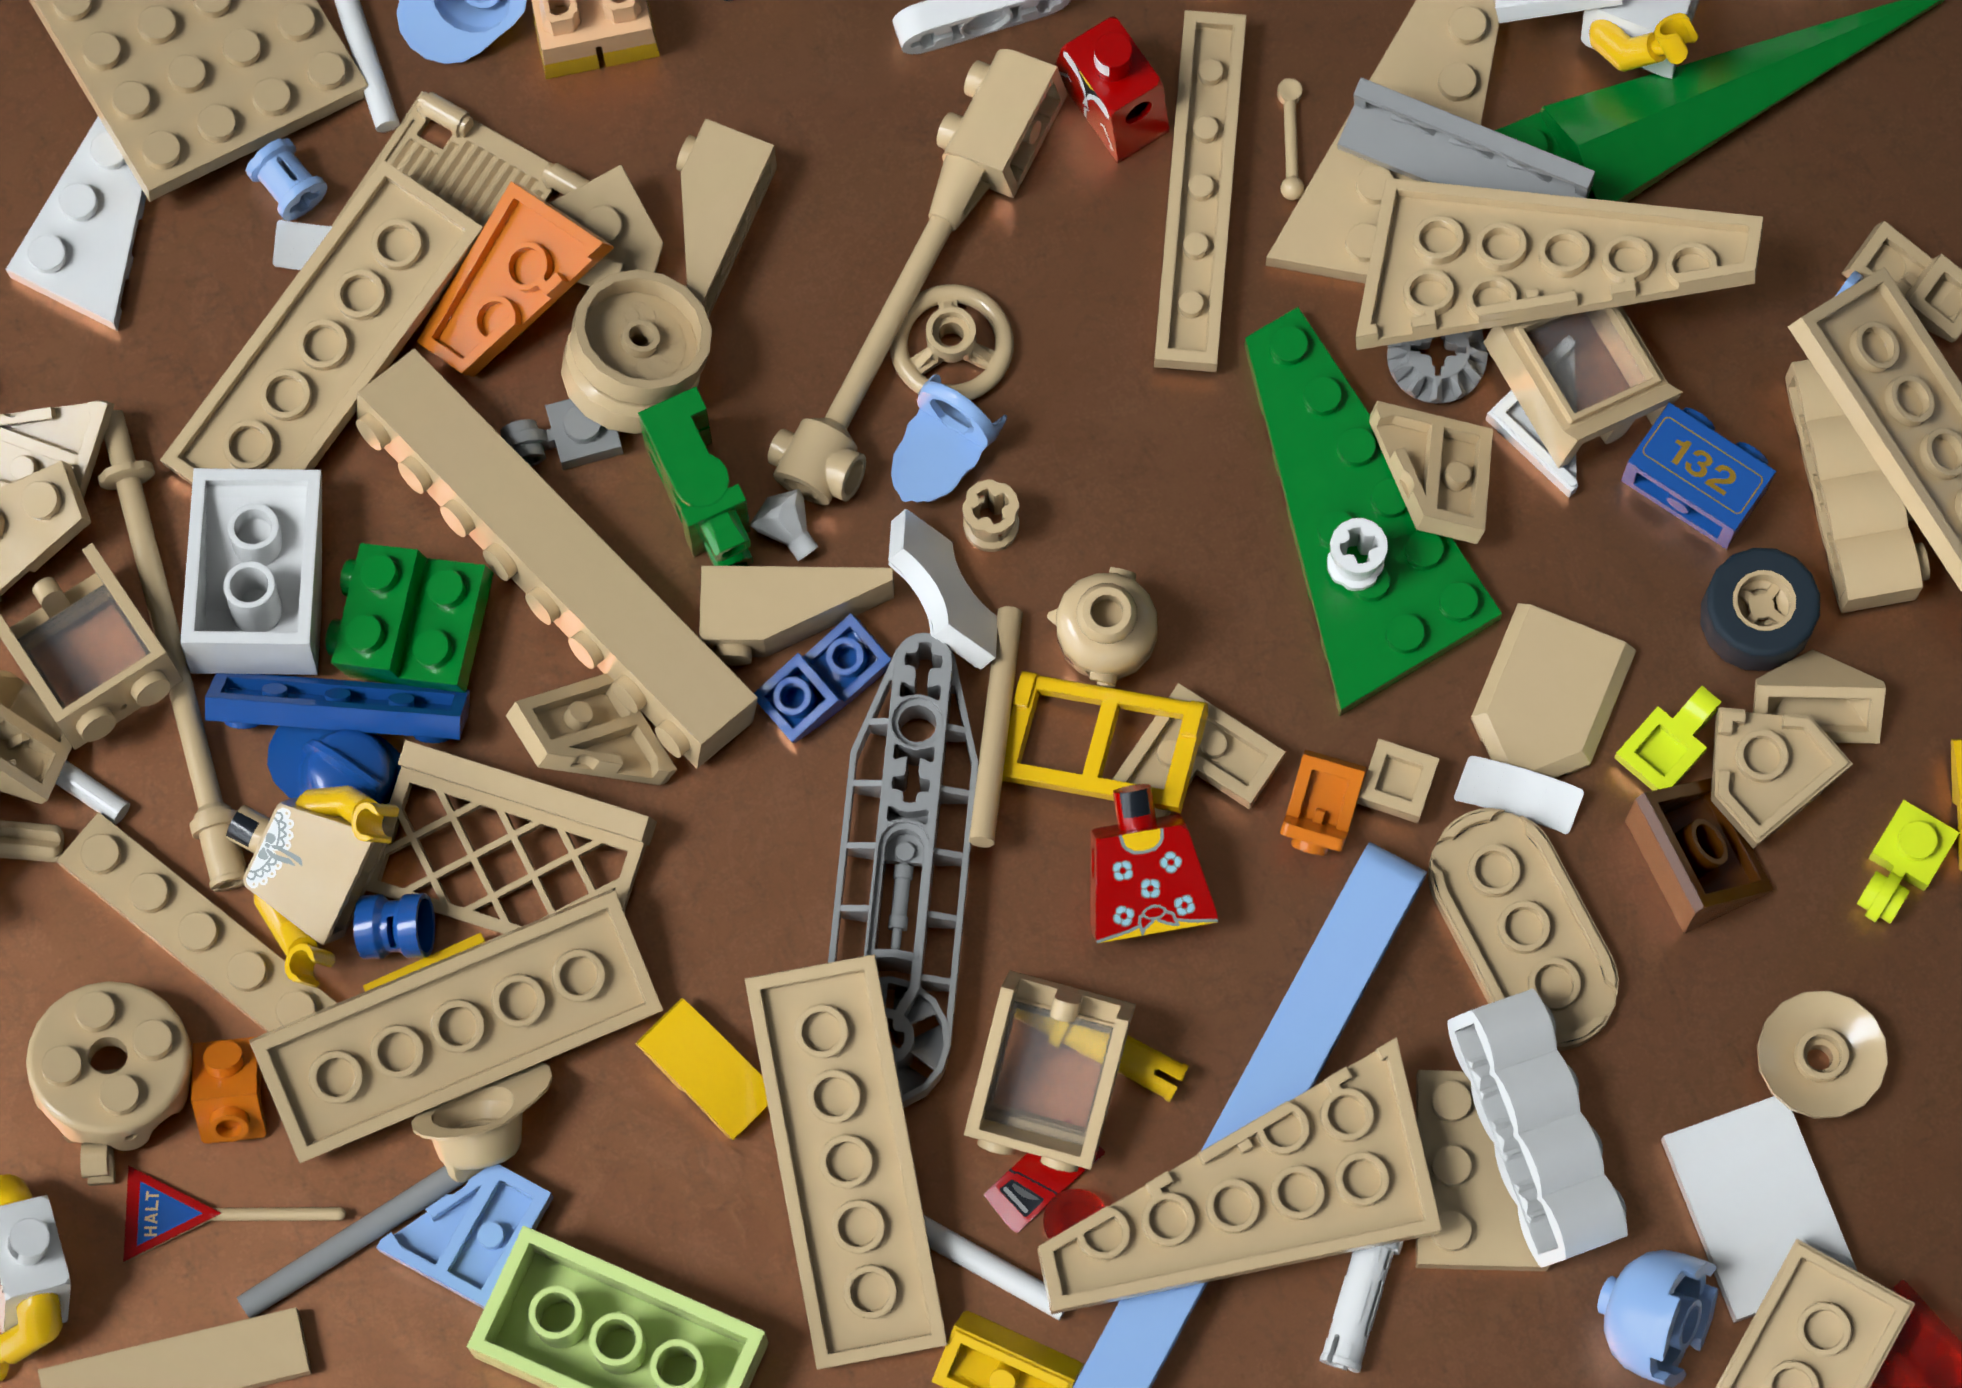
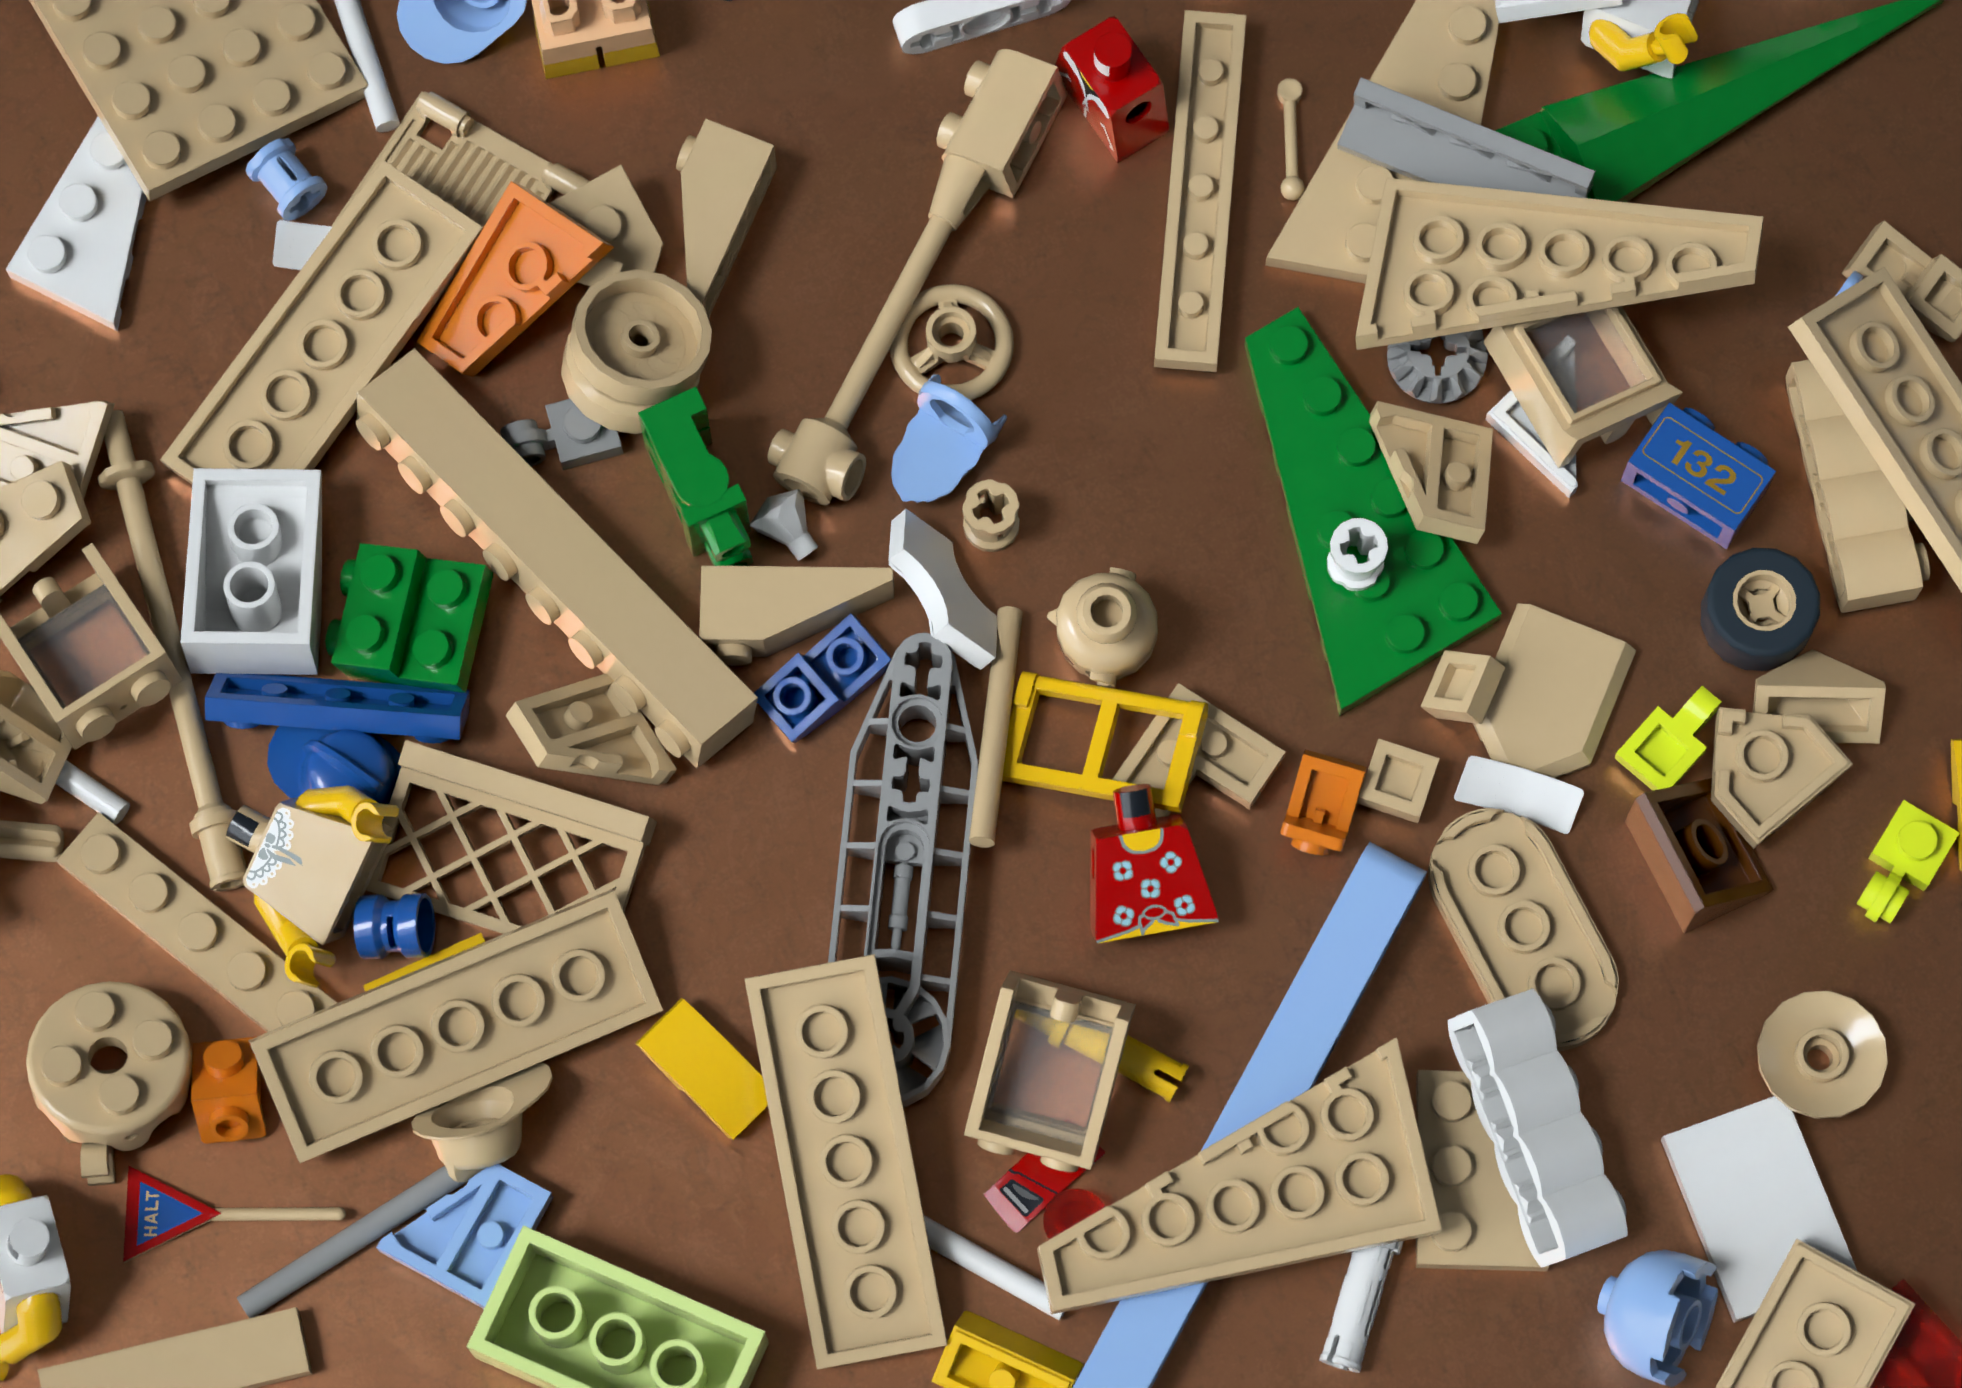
(1462, 687): none -> tan plate

